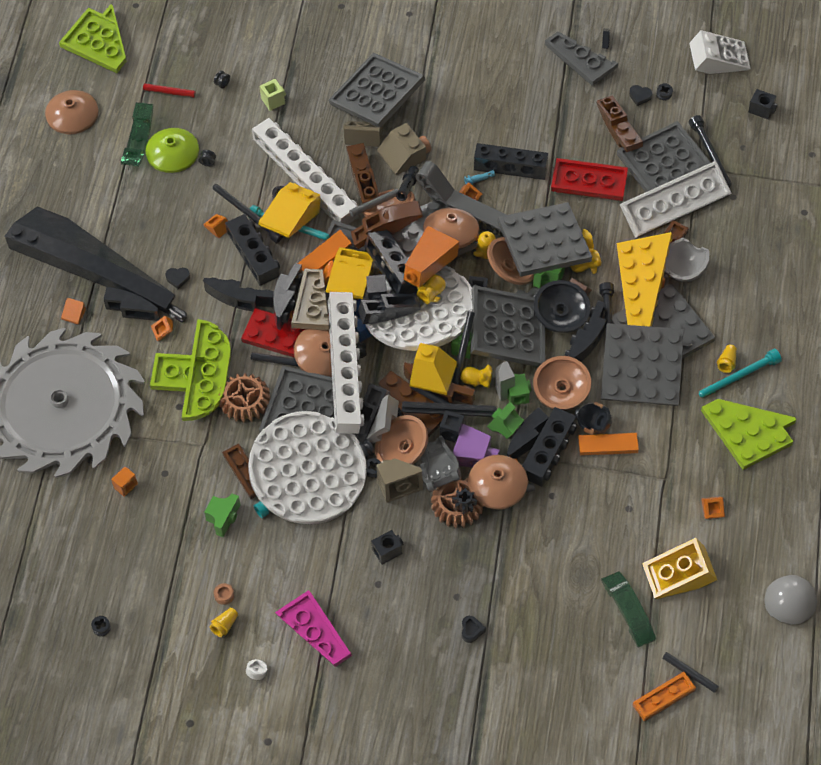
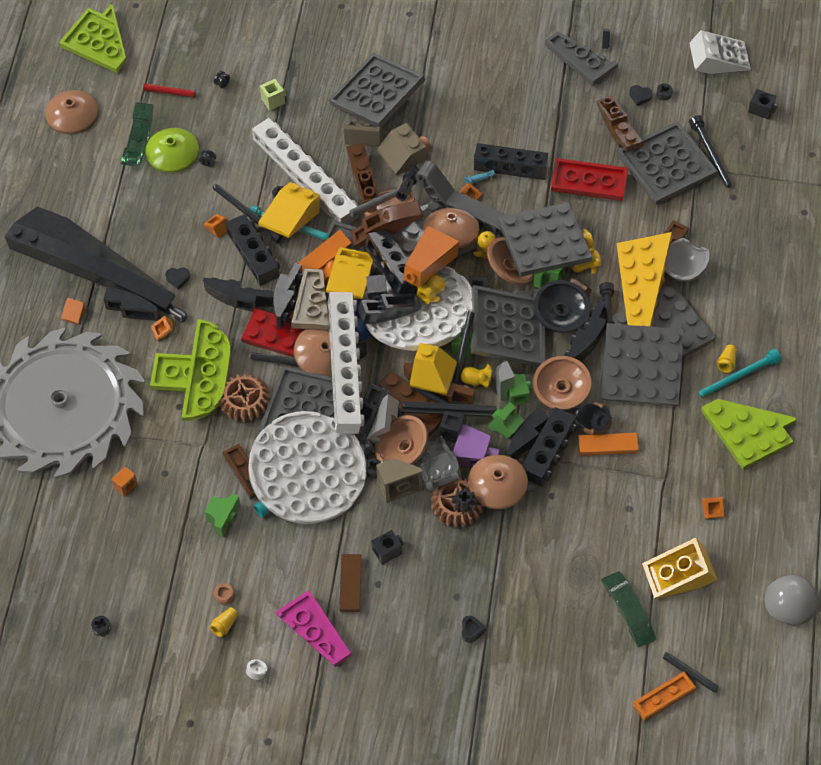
(350, 582): none -> reddish brown tile
(675, 199): white tile -> none

